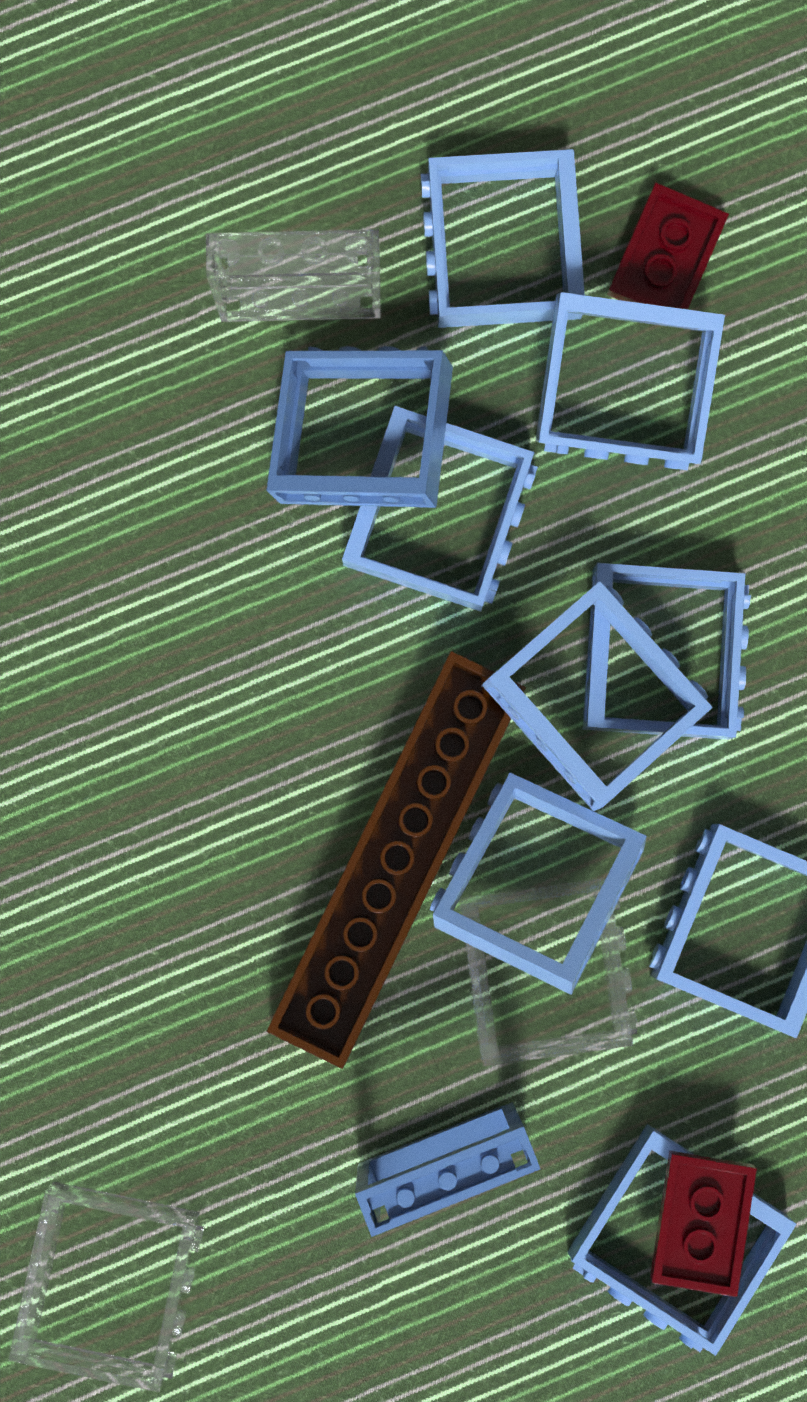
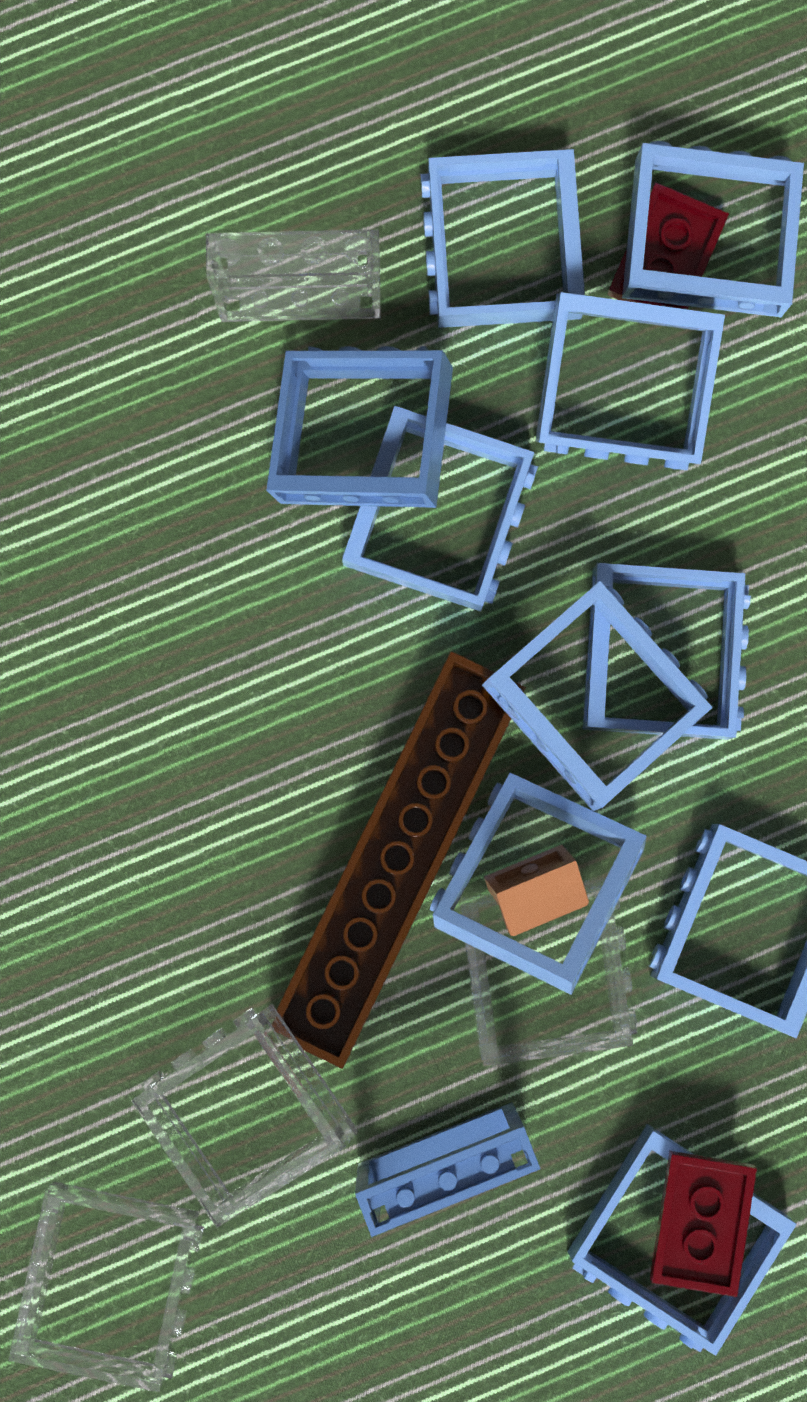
(300, 1076): none -> clear window
(538, 889): none -> nougat panel
(705, 291): none -> light blue window

